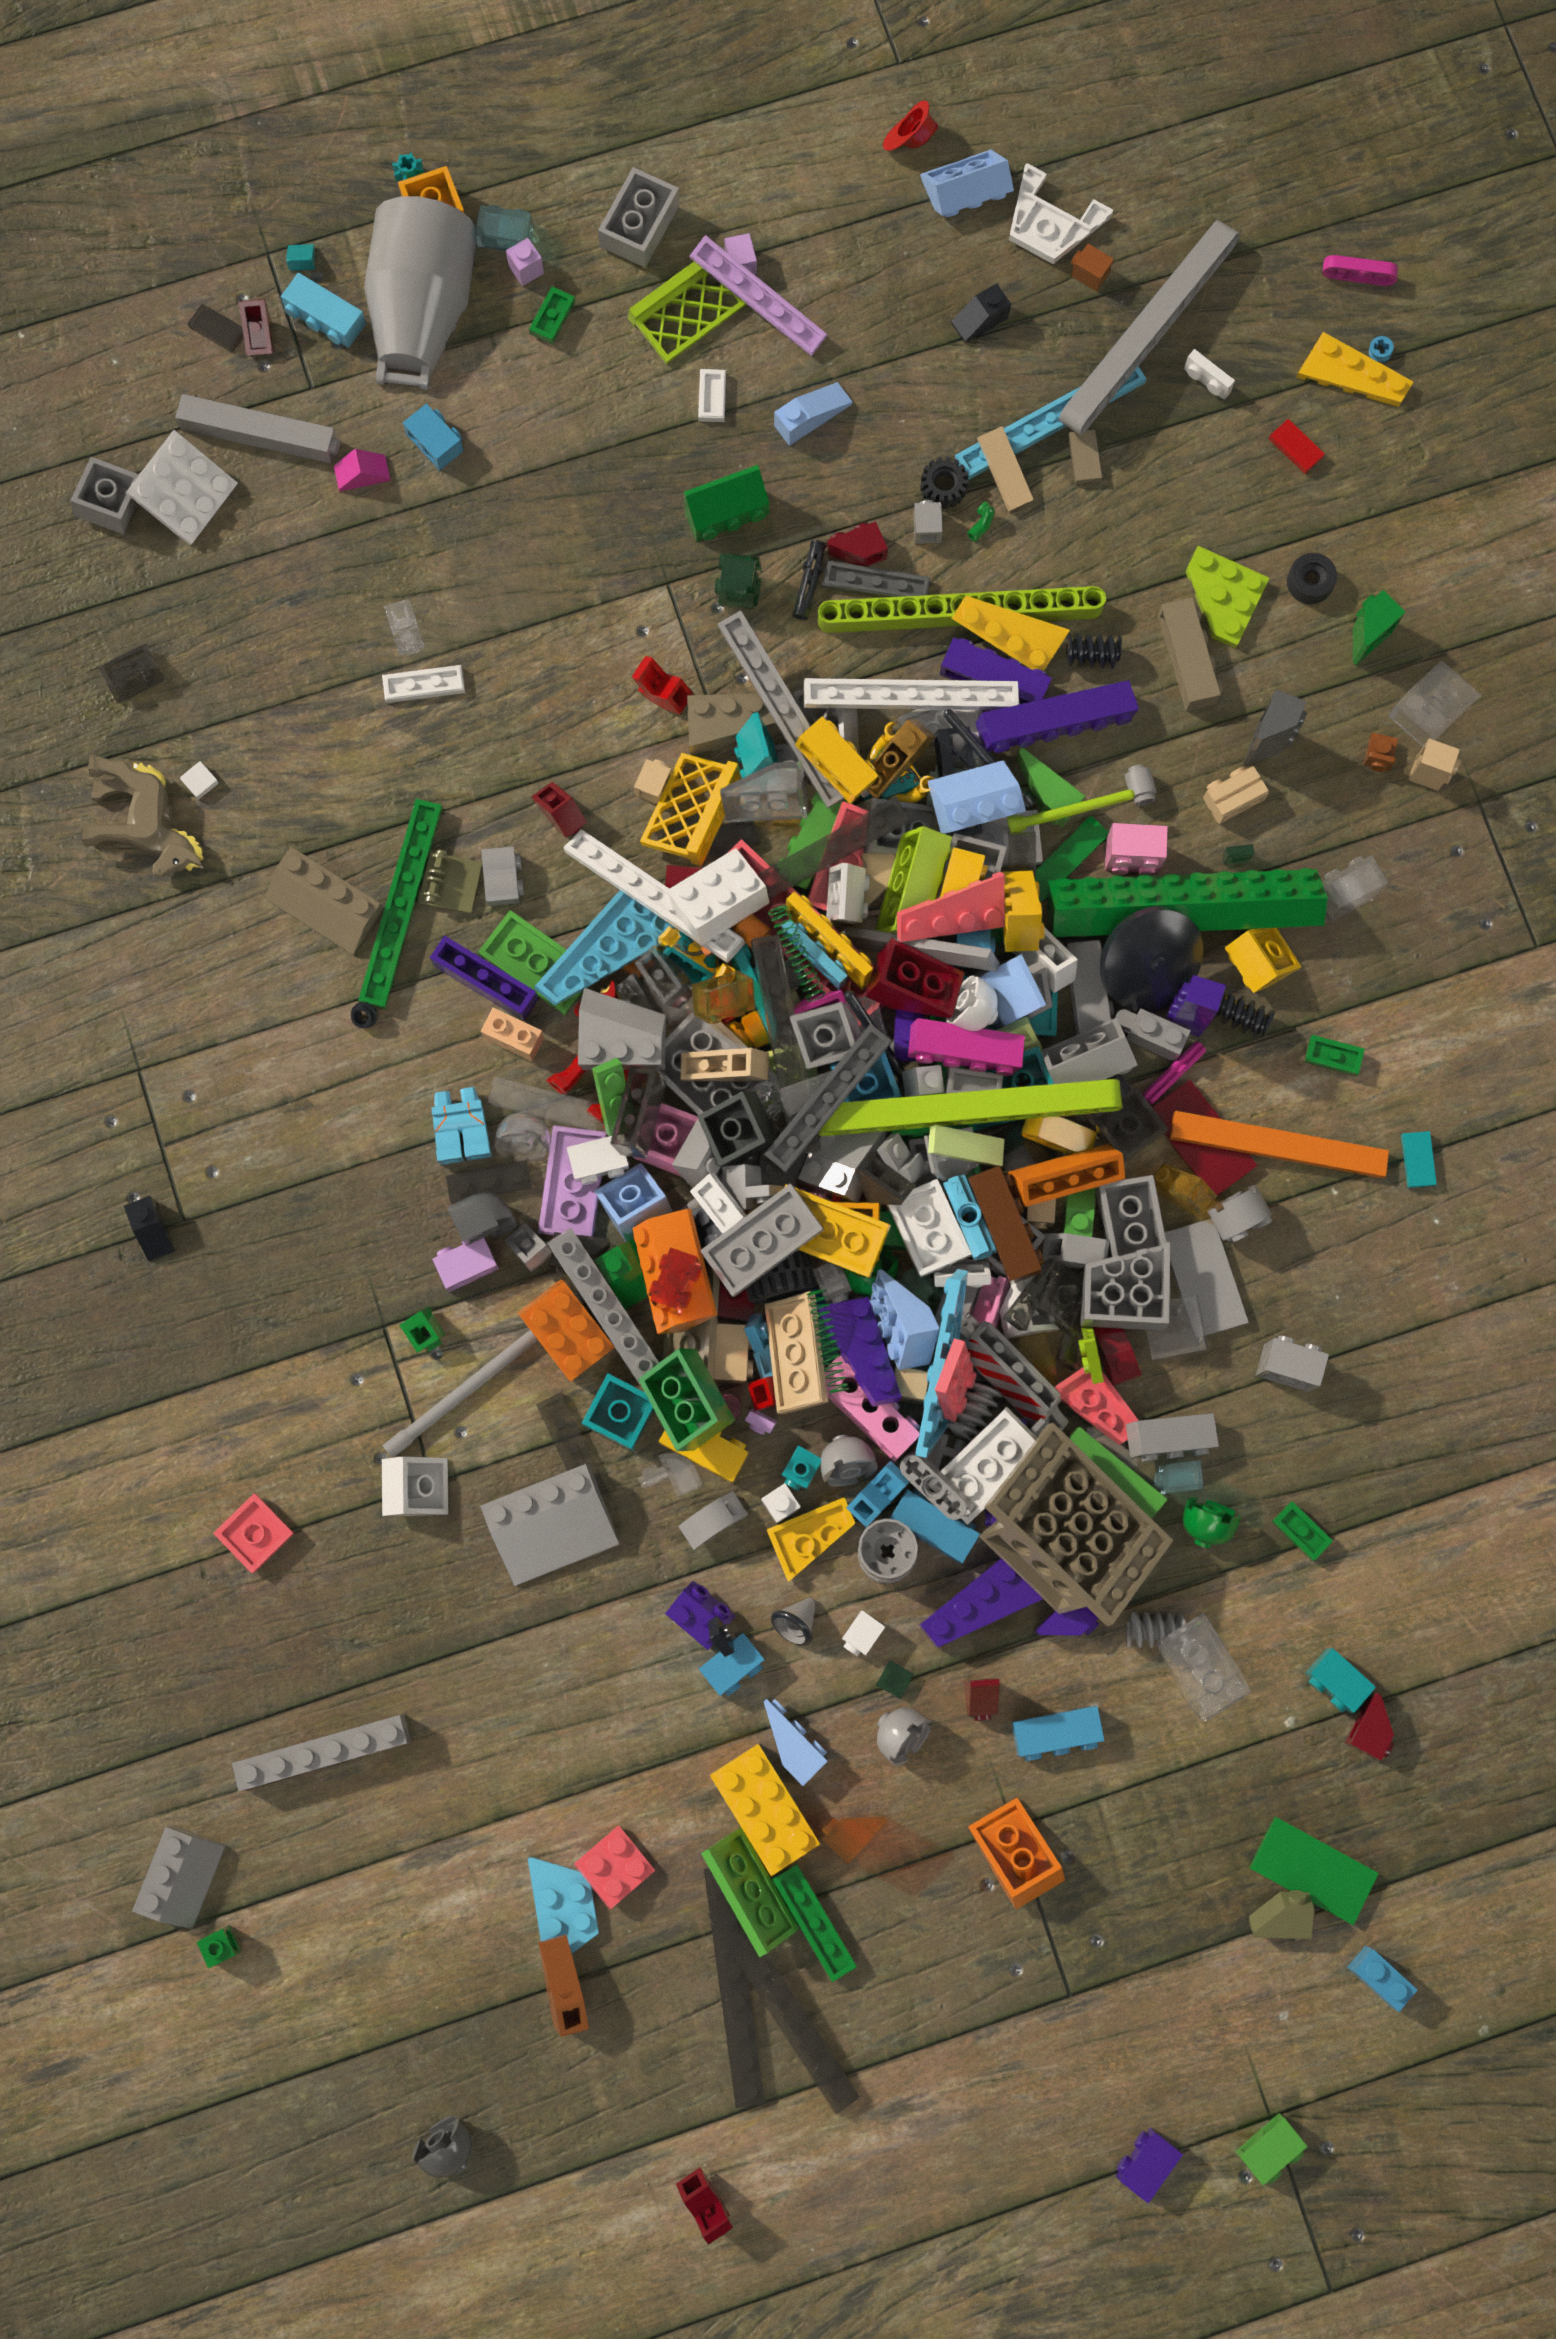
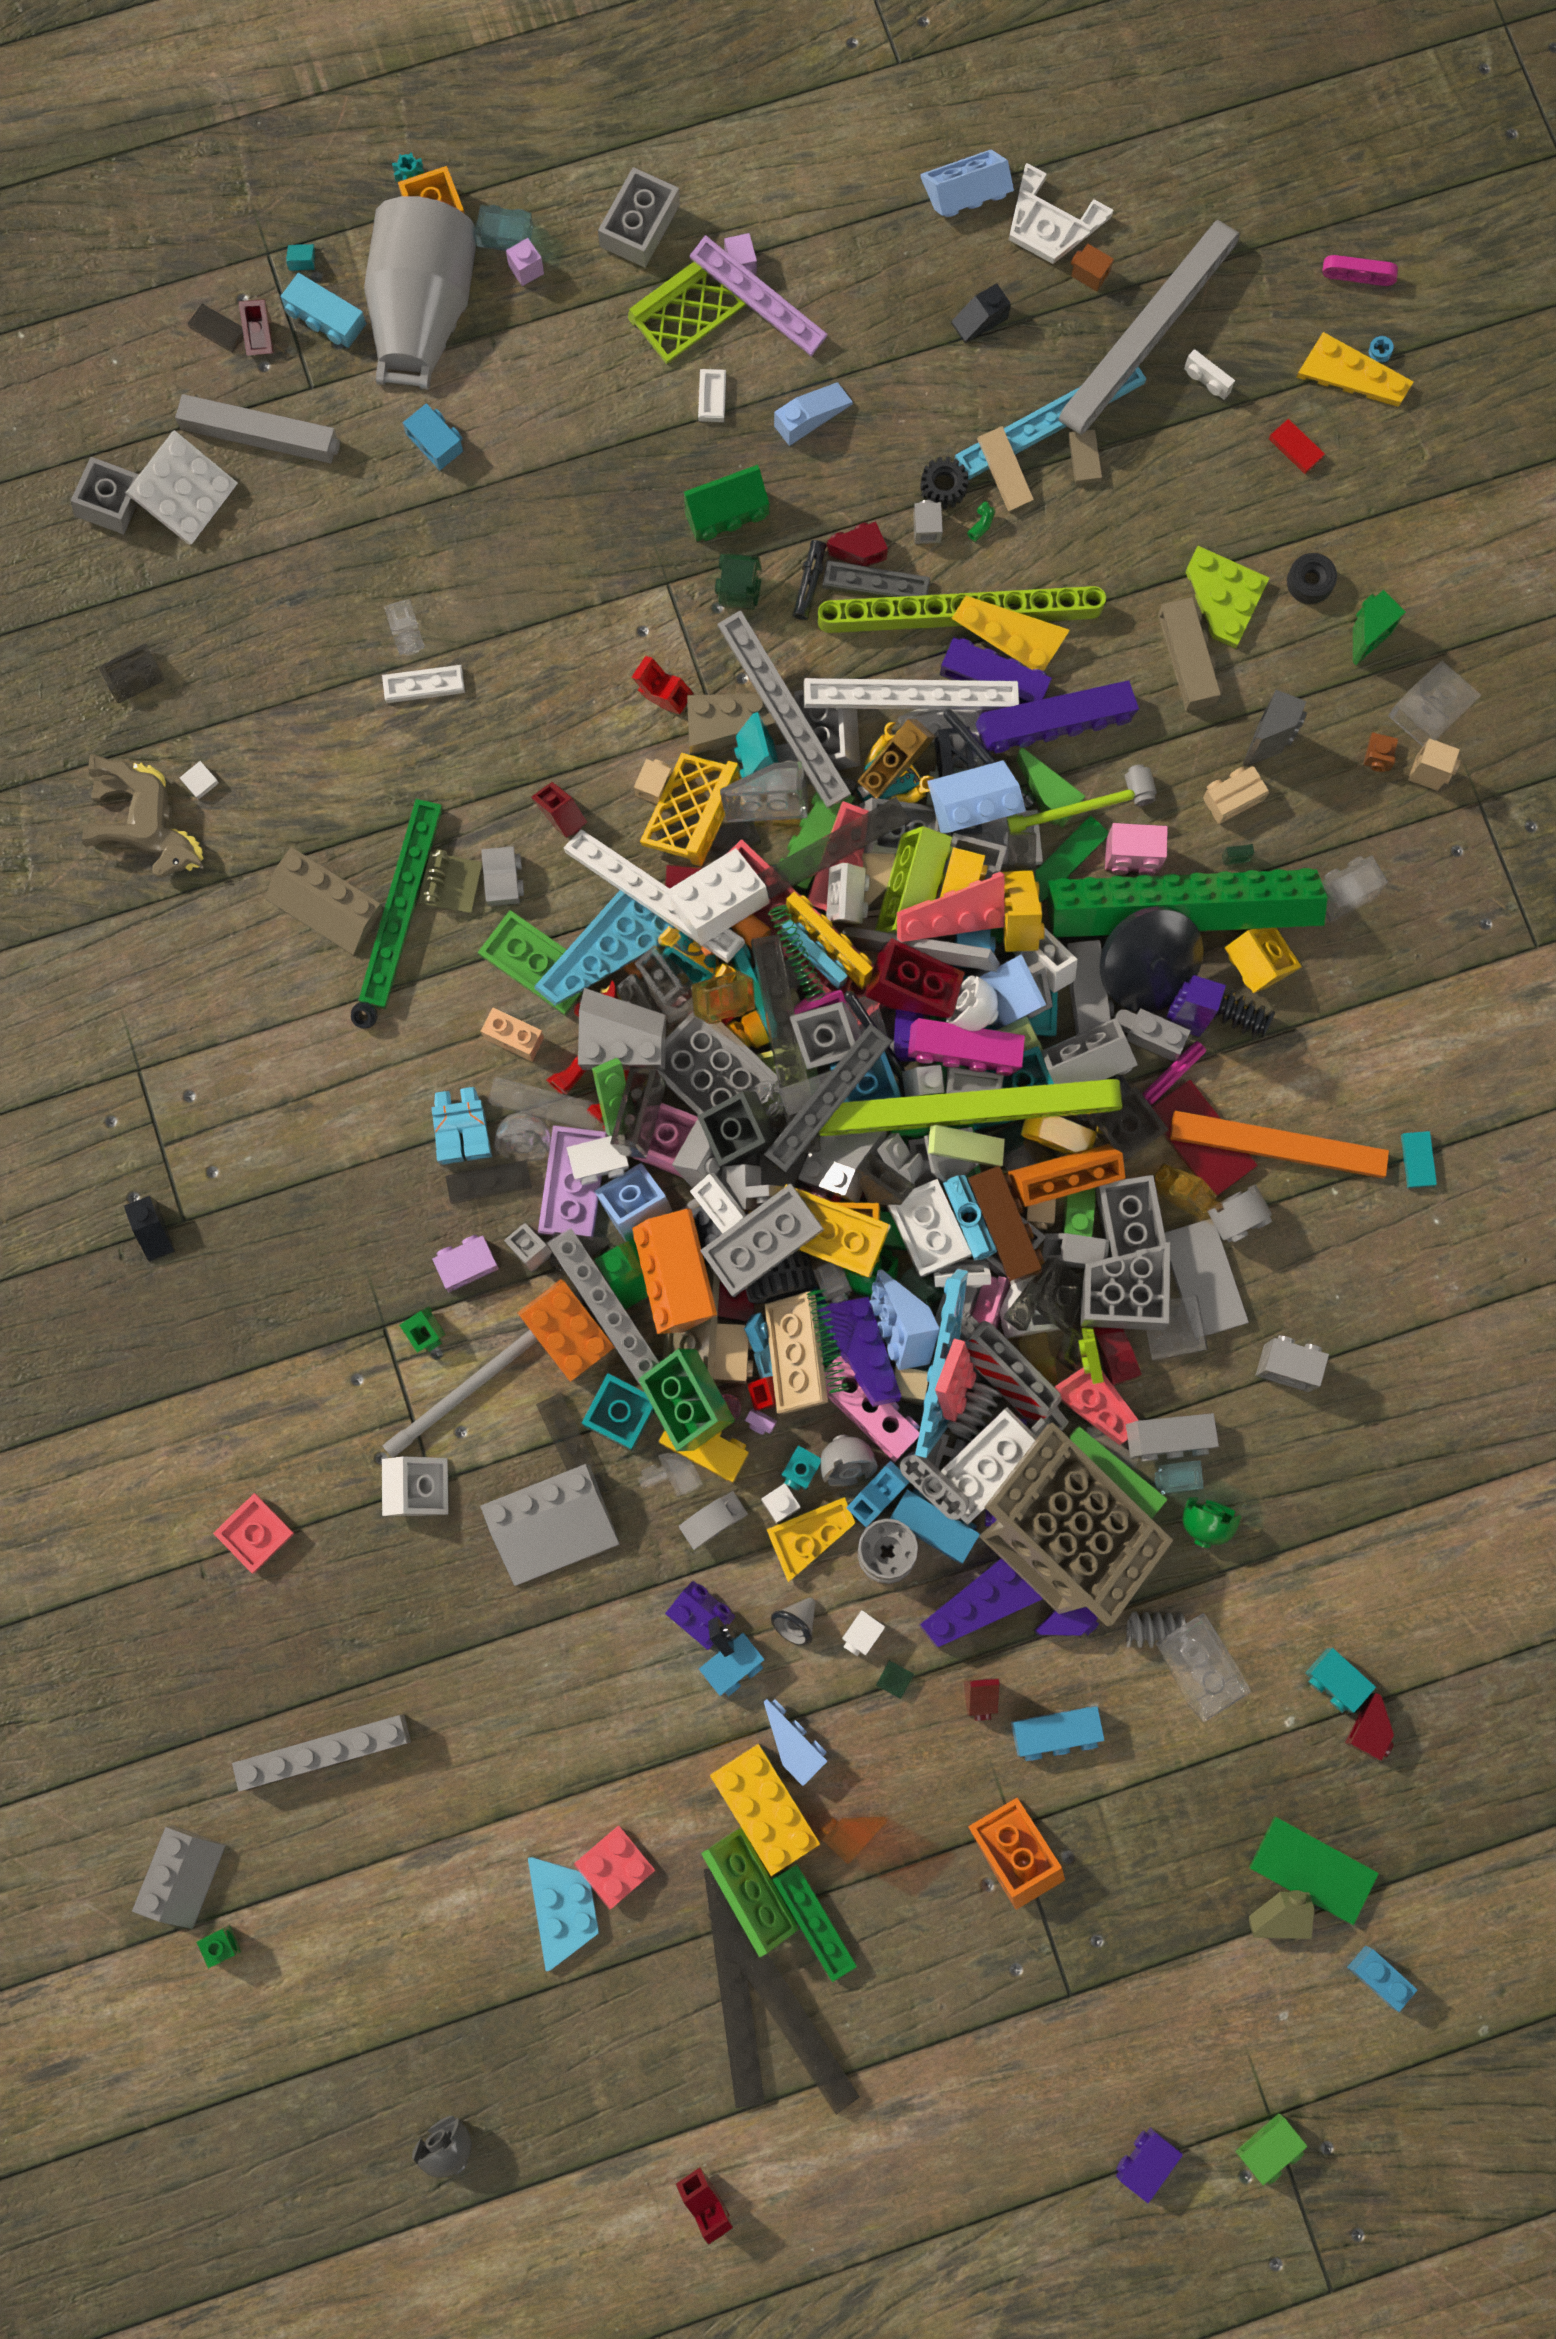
(361, 469): dark pink slope -> none
(481, 1216): dark grey brick -> none
(484, 978): dark purple brick -> none
(552, 315): green plate -> none
(563, 1986): dark orange slope -> none
(675, 1281): clear red brick -> none
(725, 1065): tan slope -> none
(836, 759): yellow brick -> none
(900, 1733): light grey cylinder -> none
(913, 129): red piece -> none
(1093, 651): black piece -> none
(1302, 1531): green plate -> none
(1334, 1055): green plate -> none

